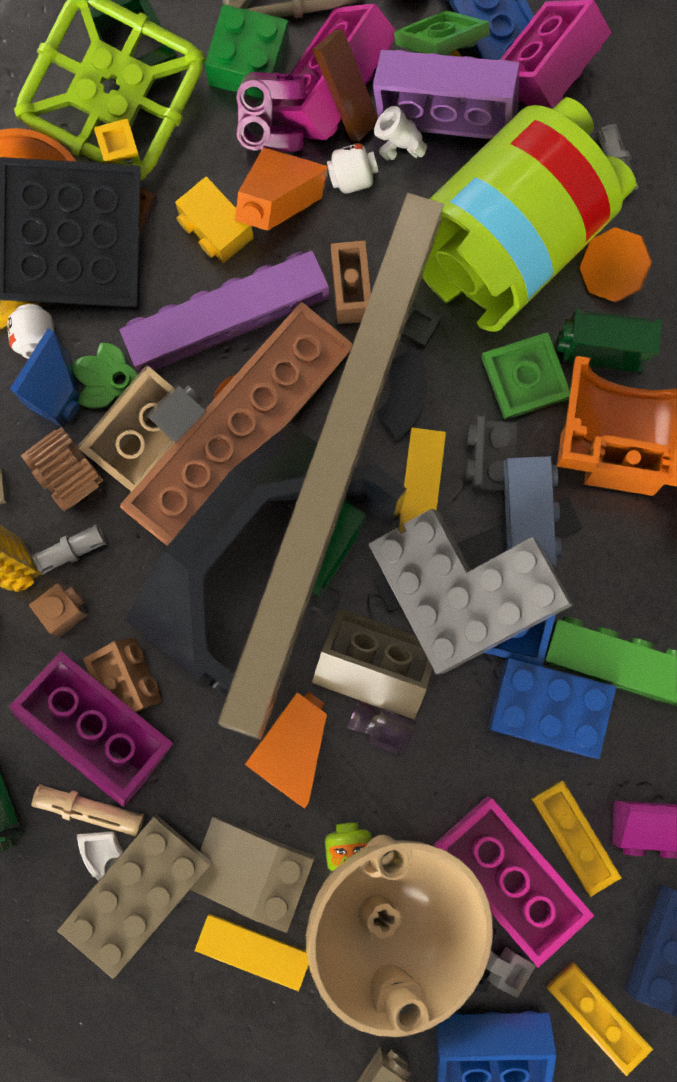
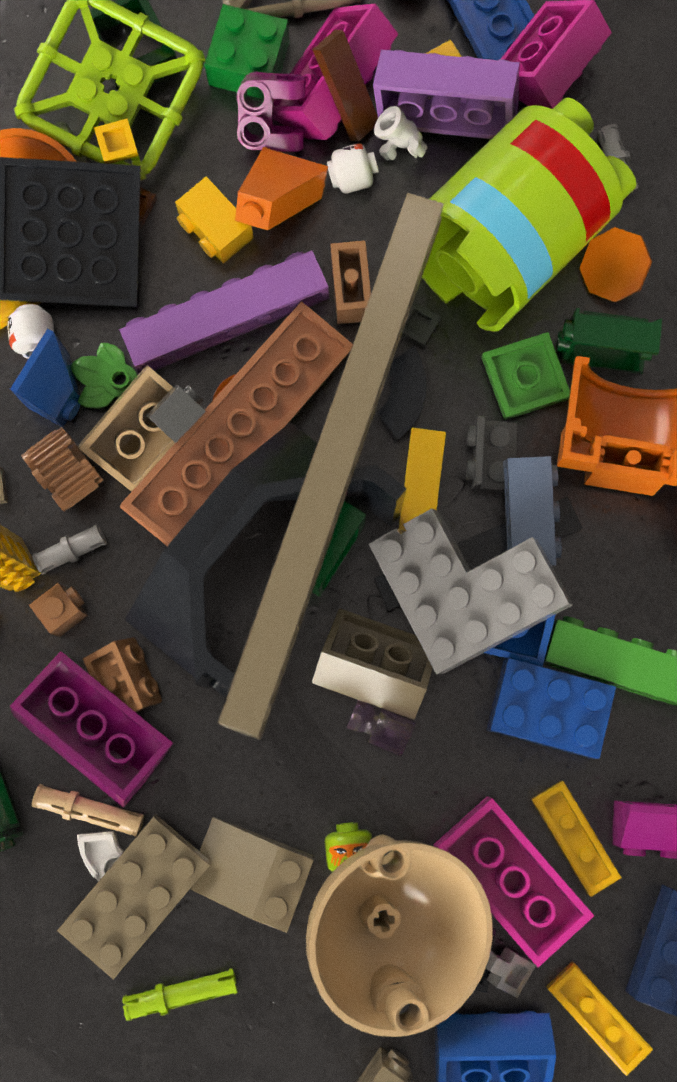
(178, 995): none -> lime pin
(253, 952): yellow tile -> none
(292, 748): orange slope -> none
(442, 33): bright green plate -> none

